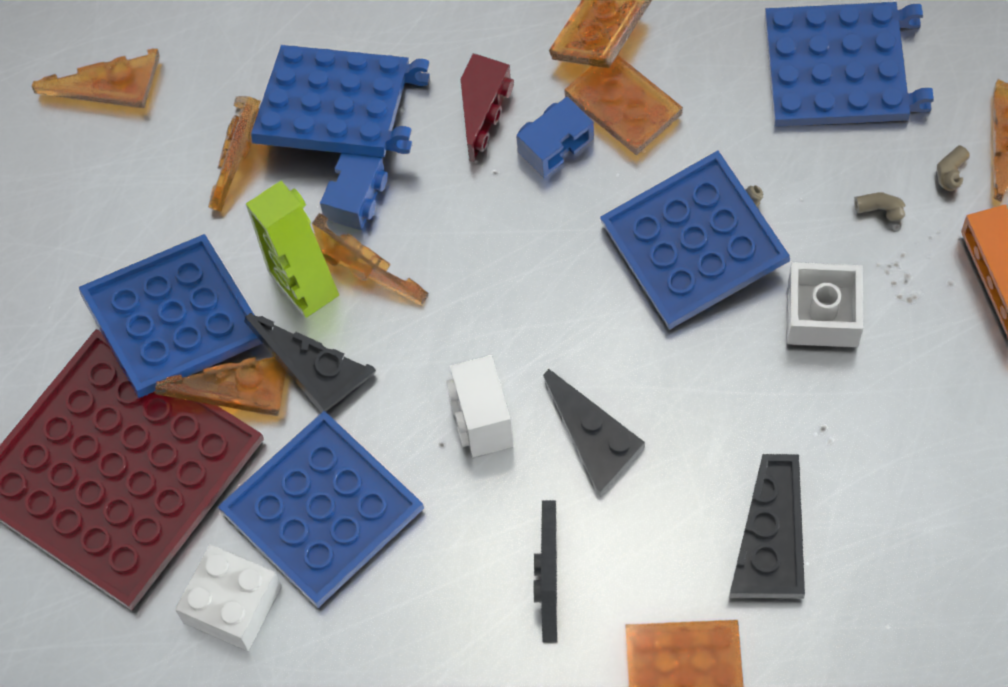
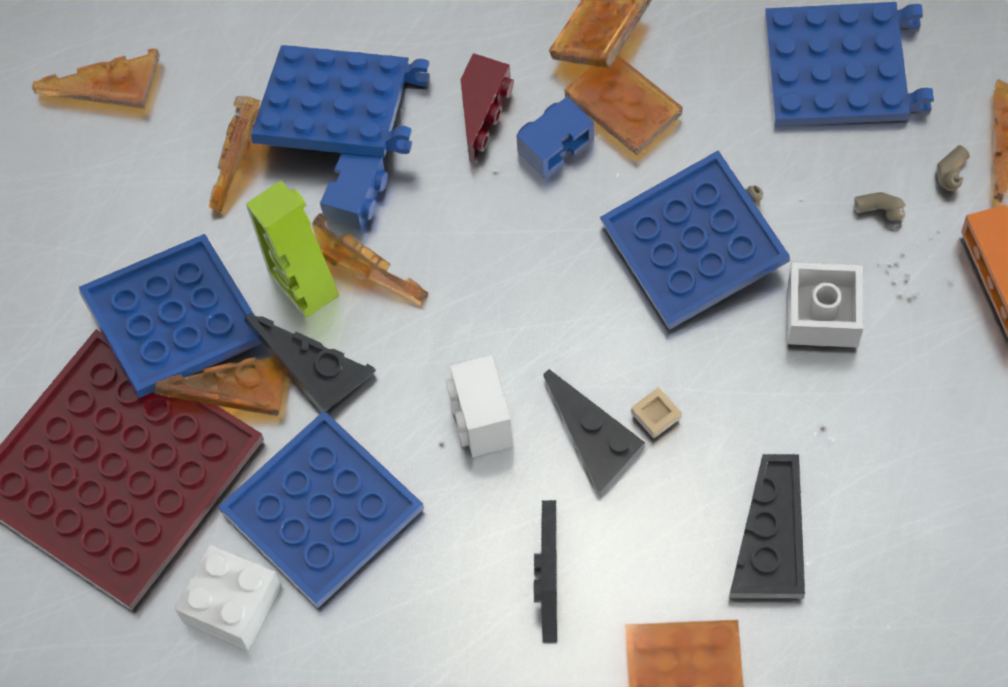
(656, 412): none -> tan plate

